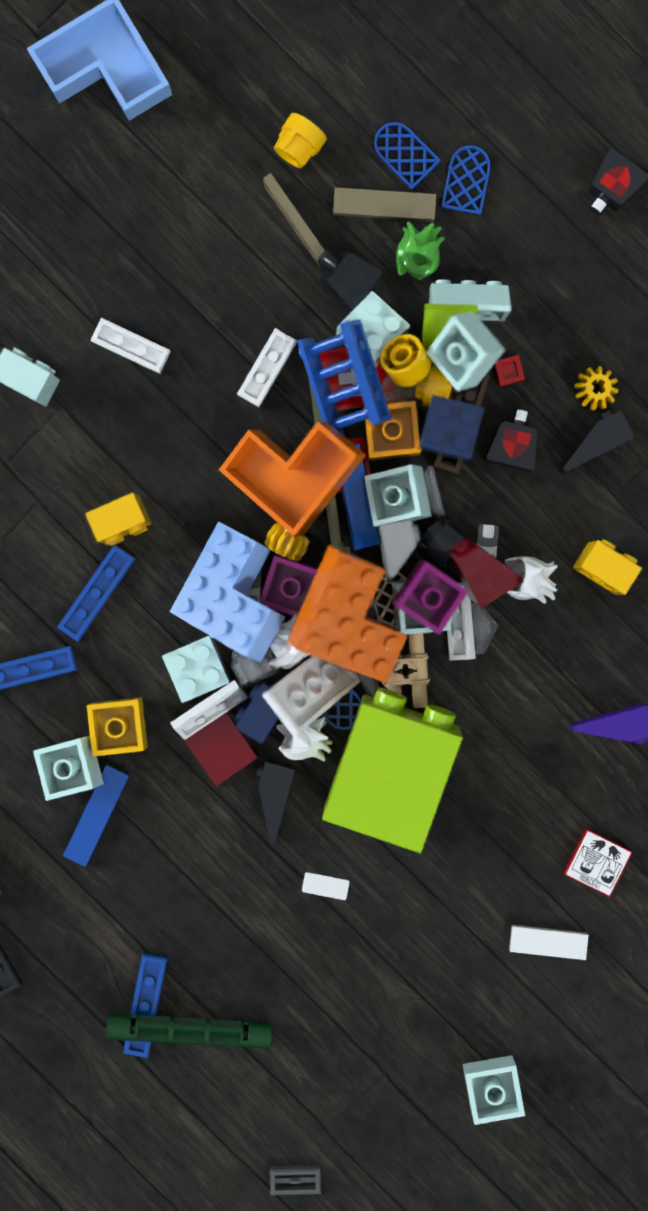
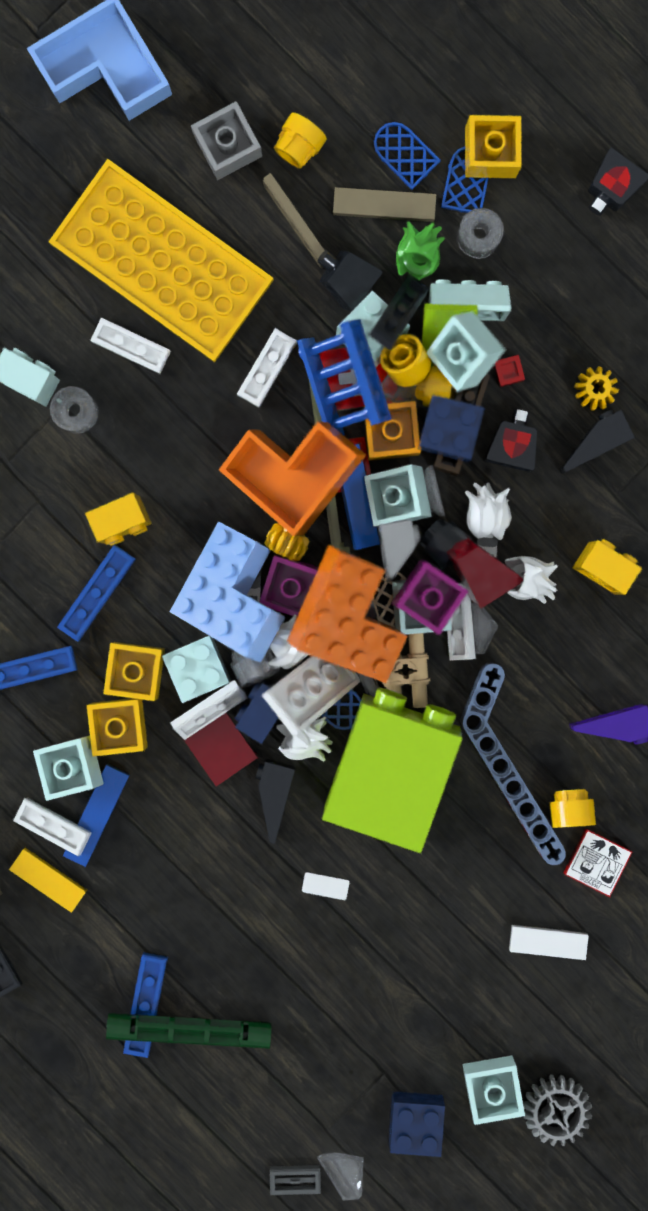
(48, 879): none -> yellow tile
(52, 826): none -> white tile
(60, 410): none -> clear piece
(134, 671): none -> yellow brick
(161, 260): none -> yellow plate
(226, 140): none -> light grey brick
(345, 1173): none -> clear slope
(399, 312): none -> black tile
(416, 1124): none -> dark blue brick
(488, 512): none -> white hair
(490, 223): none -> clear piece
(492, 146): none -> yellow brick
(509, 773): none -> sand blue beam
(566, 1130): none -> light grey gear
(572, 809): none -> yellow piece

